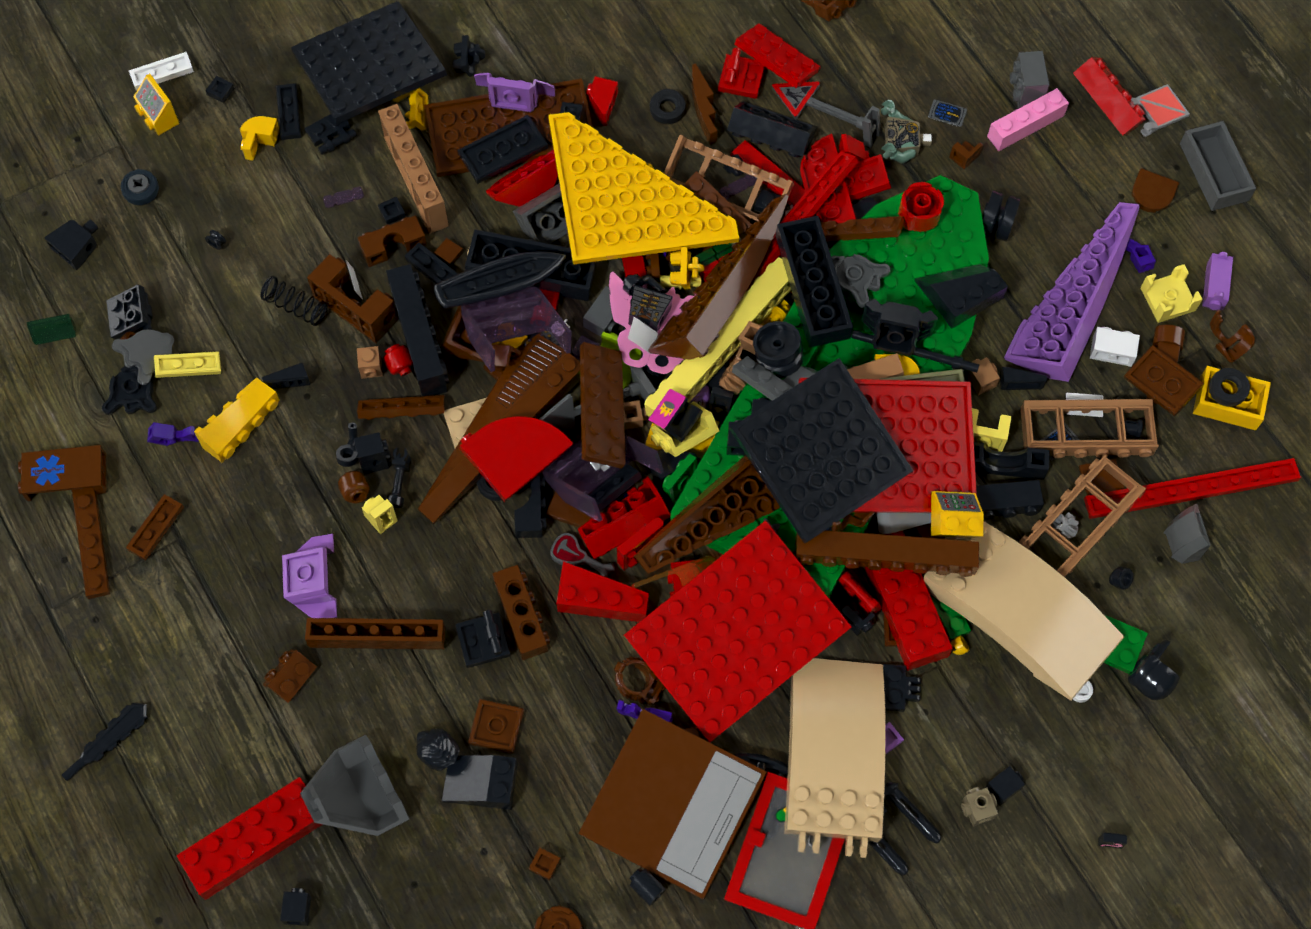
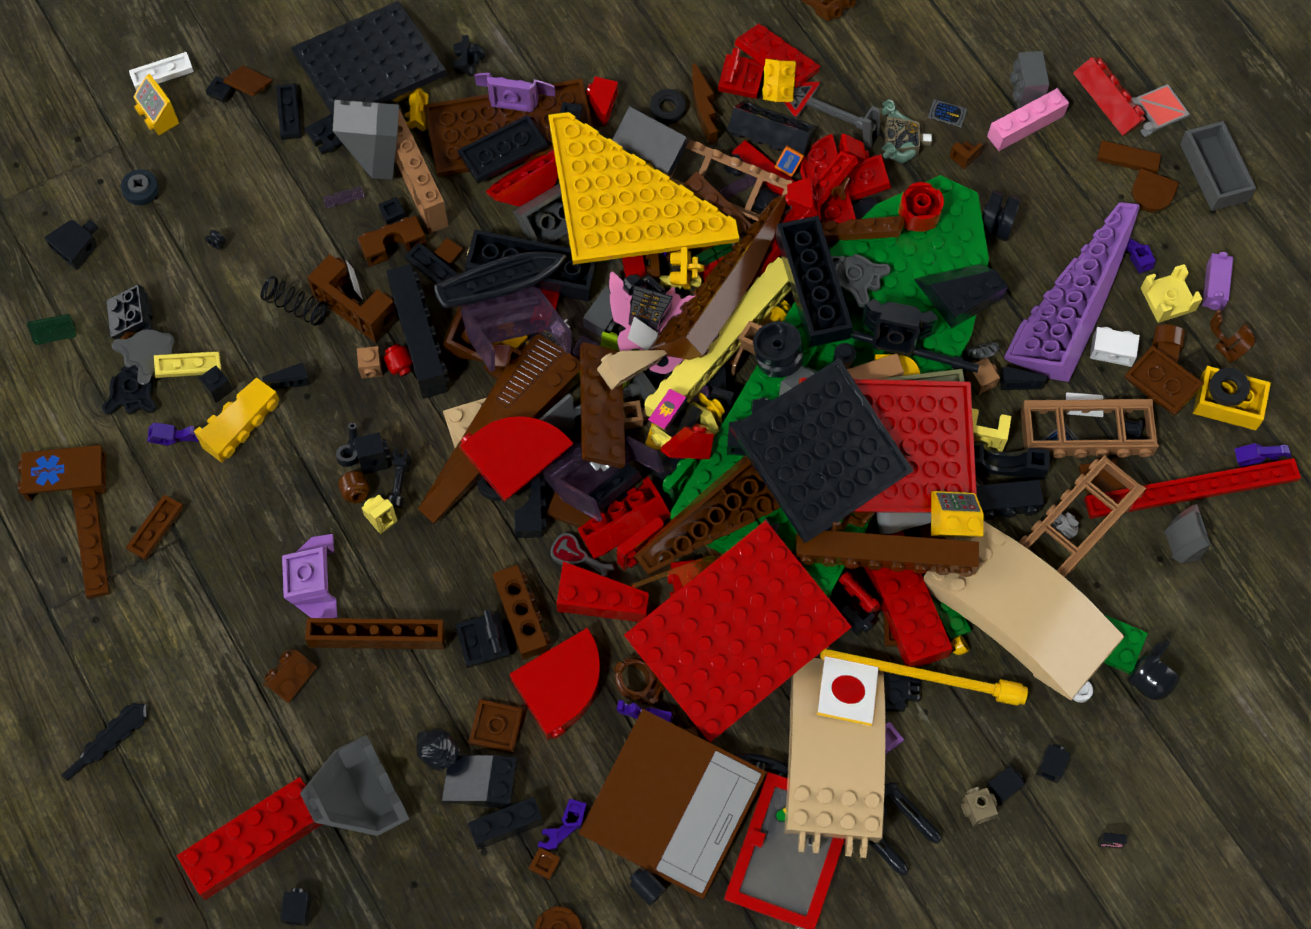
(215, 384): none -> black brick
(247, 80): none -> reddish brown piece
(258, 131): yellow brick -> none
(368, 134): none -> dark grey panel
(401, 407): reddish brown plate -> none
(505, 823): none -> black brick
(557, 836): none -> dark purple piece
(560, 683): none -> red brick
(627, 364): none -> tan slope
(650, 140): none -> tile
(690, 443): none -> red slope
(712, 406): none -> yellow plate
(730, 381): medium nougat gear -> none
(760, 378): dark grey plate -> none
(779, 80): none -> yellow bracket
(789, 161): none -> slope
(803, 197): none -> red slope
(840, 189): none -> reddish brown hand
(846, 353): none -> black brick
(851, 684): none -> flag
(982, 351): none -> dark grey gear
(1053, 763): none -> black brick
(1121, 578): black tile -> none
(1128, 157): none -> reddish brown tile
(1256, 454): none -> dark purple piece

